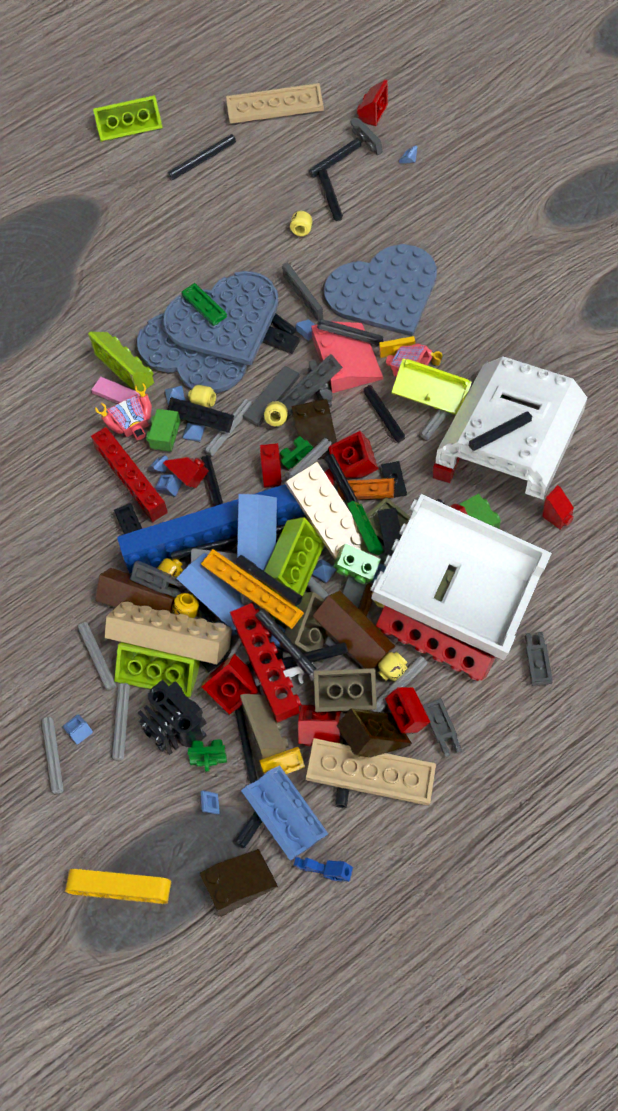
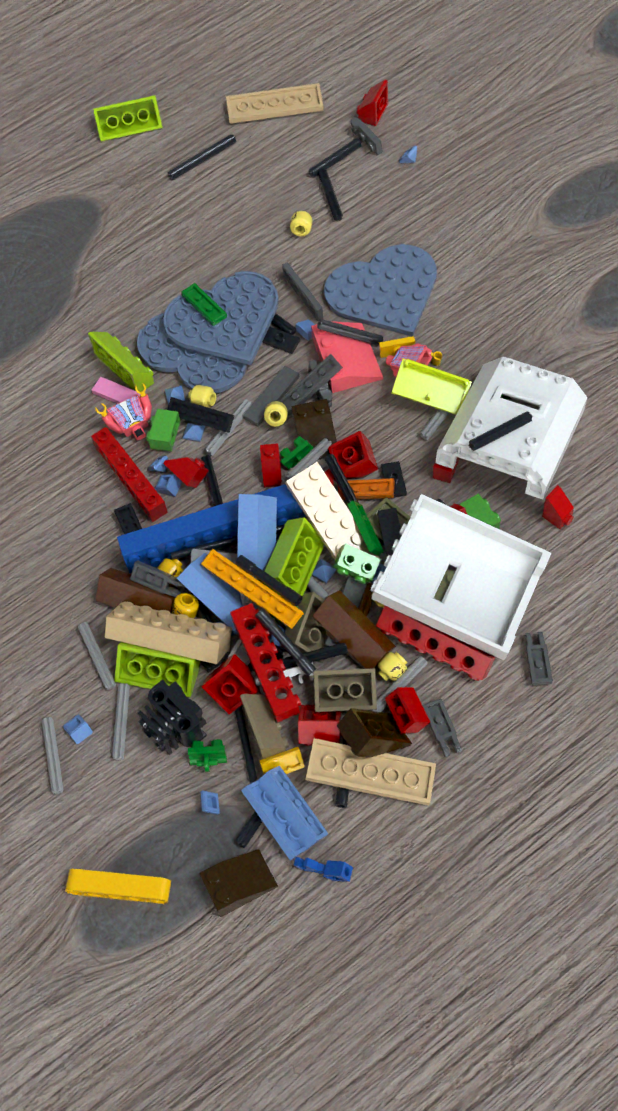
(384, 414): black axle -> none

